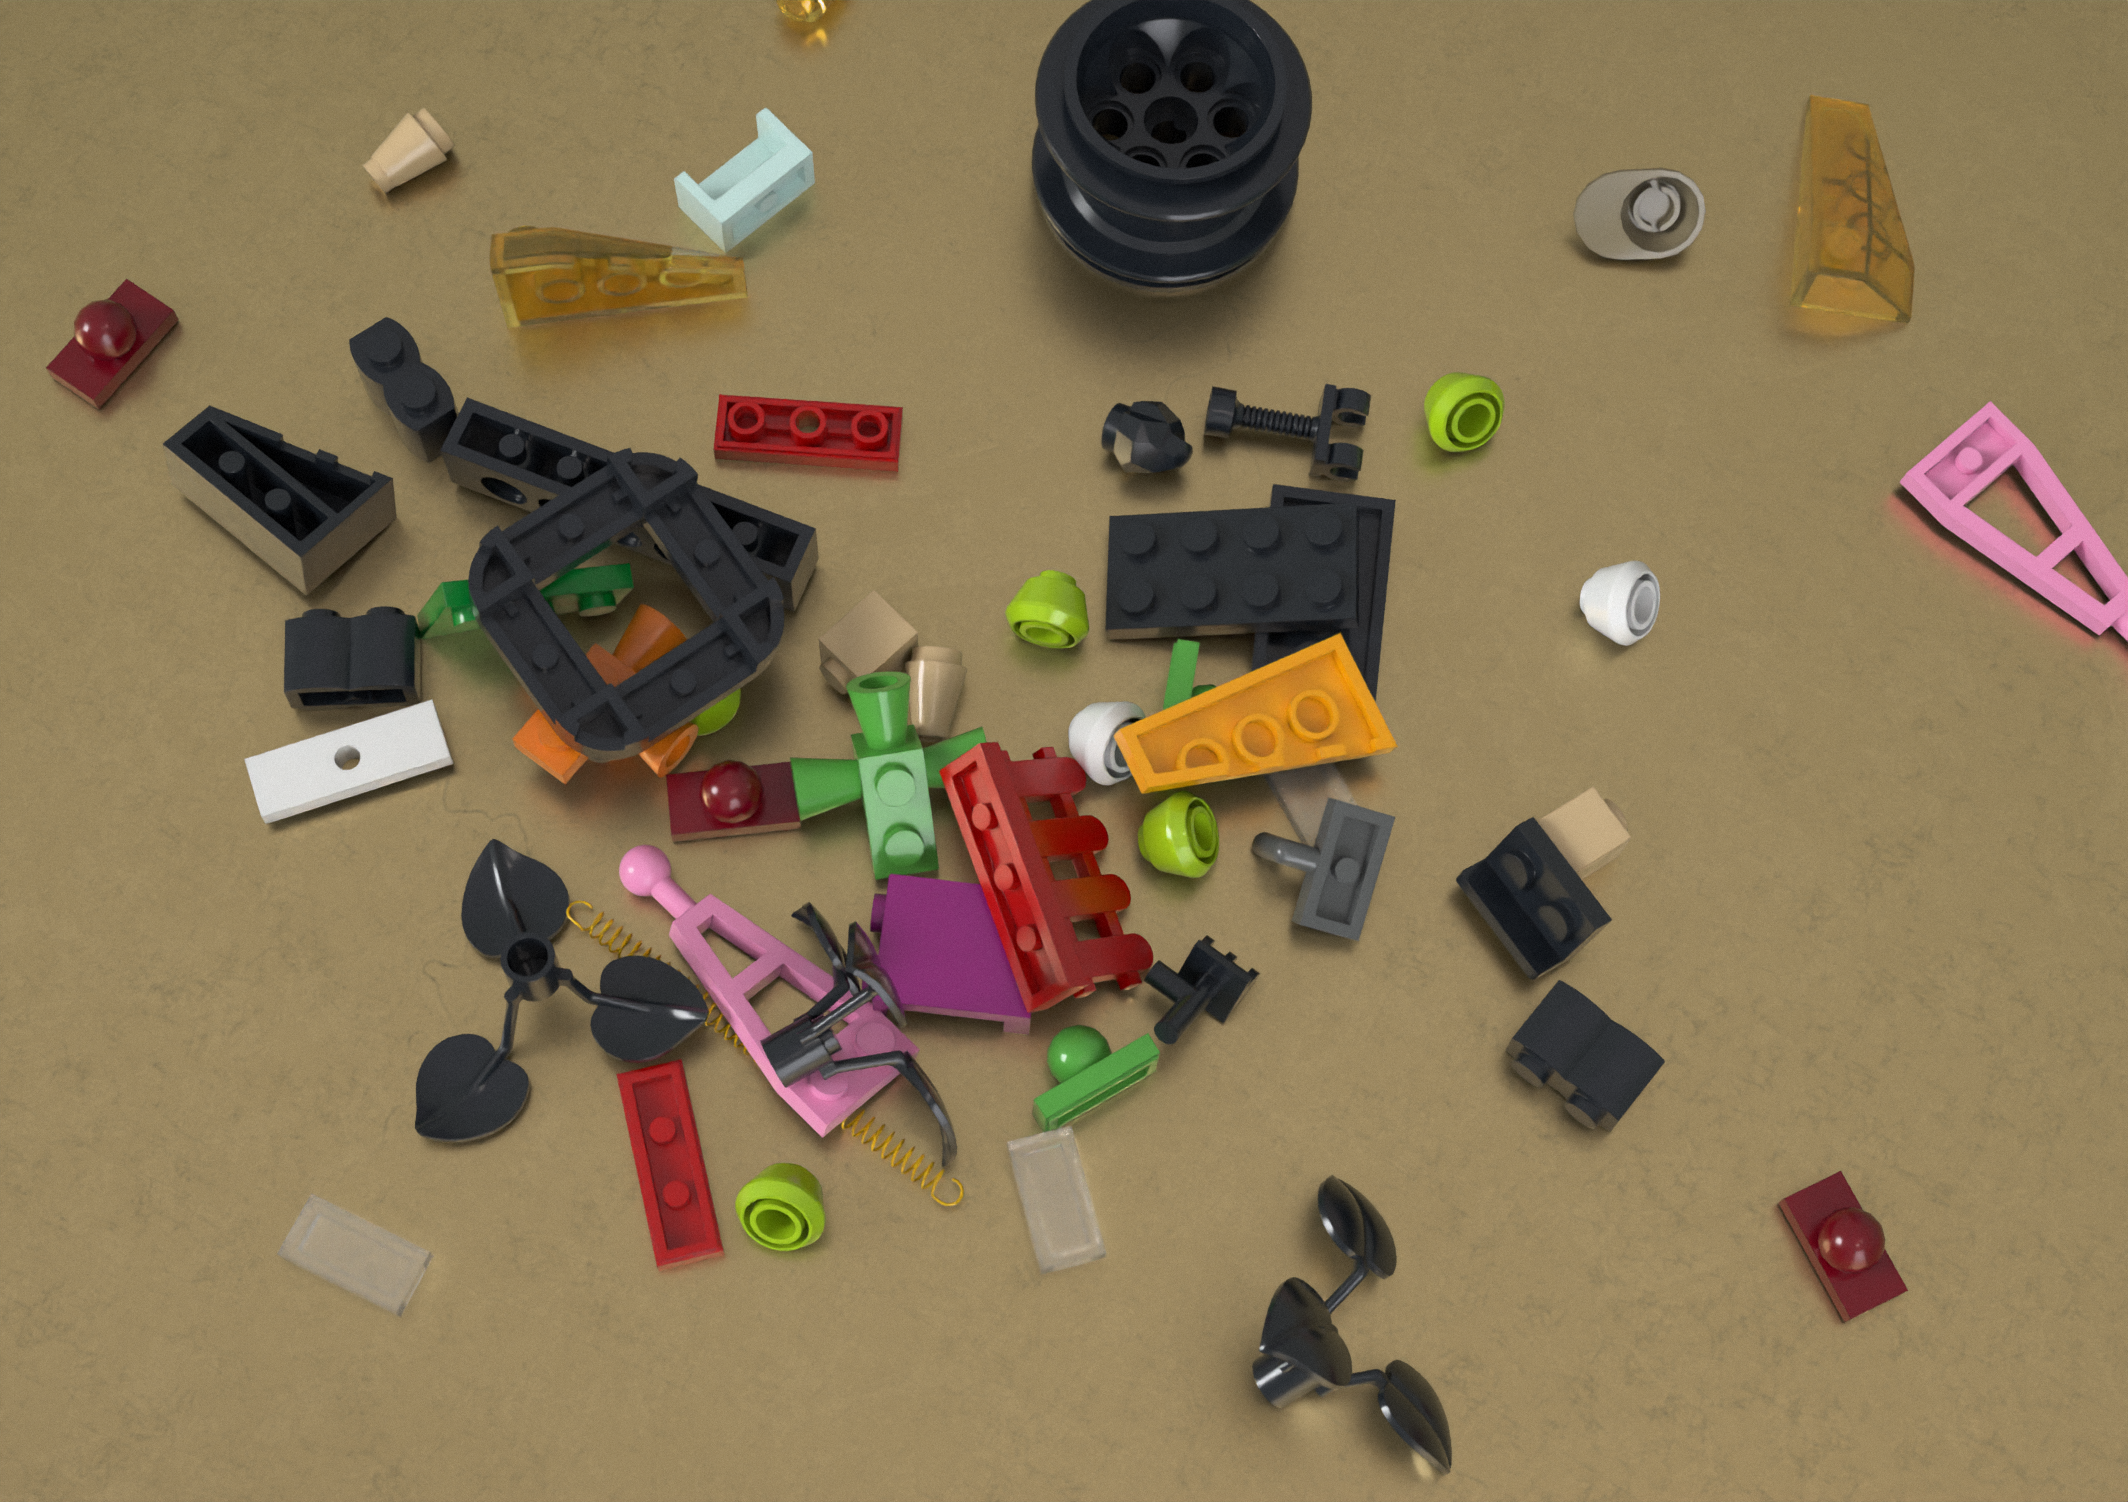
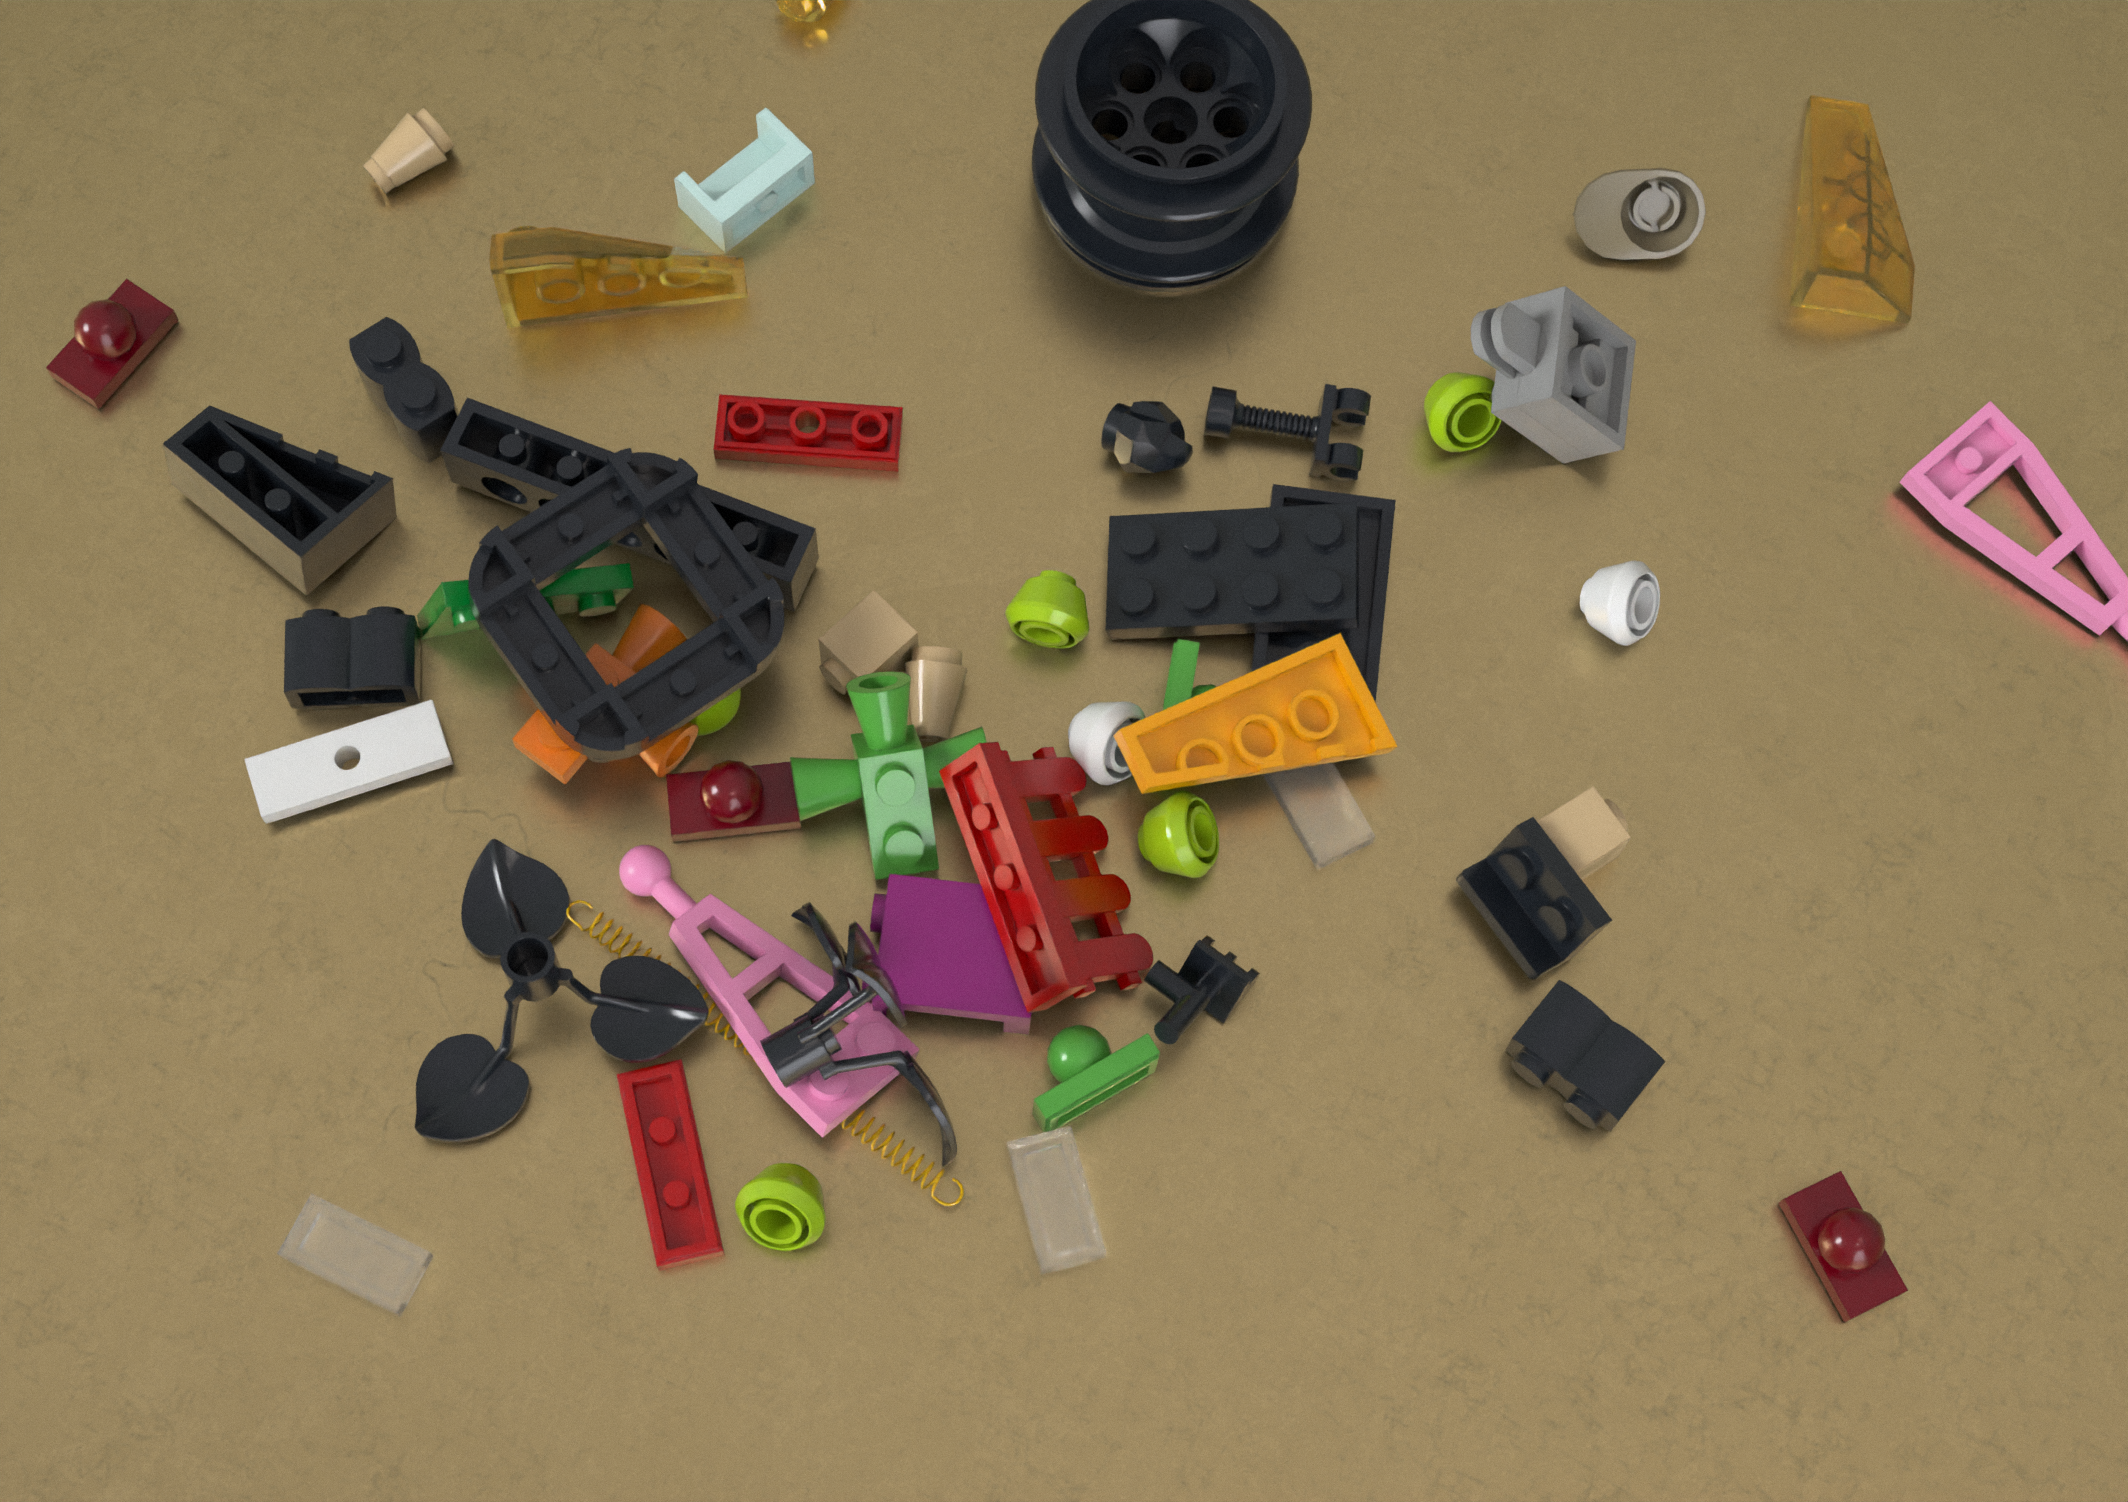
(1309, 1354): black plant -> none
(1338, 868): dark grey plate -> none
(1558, 372): none -> light grey brick

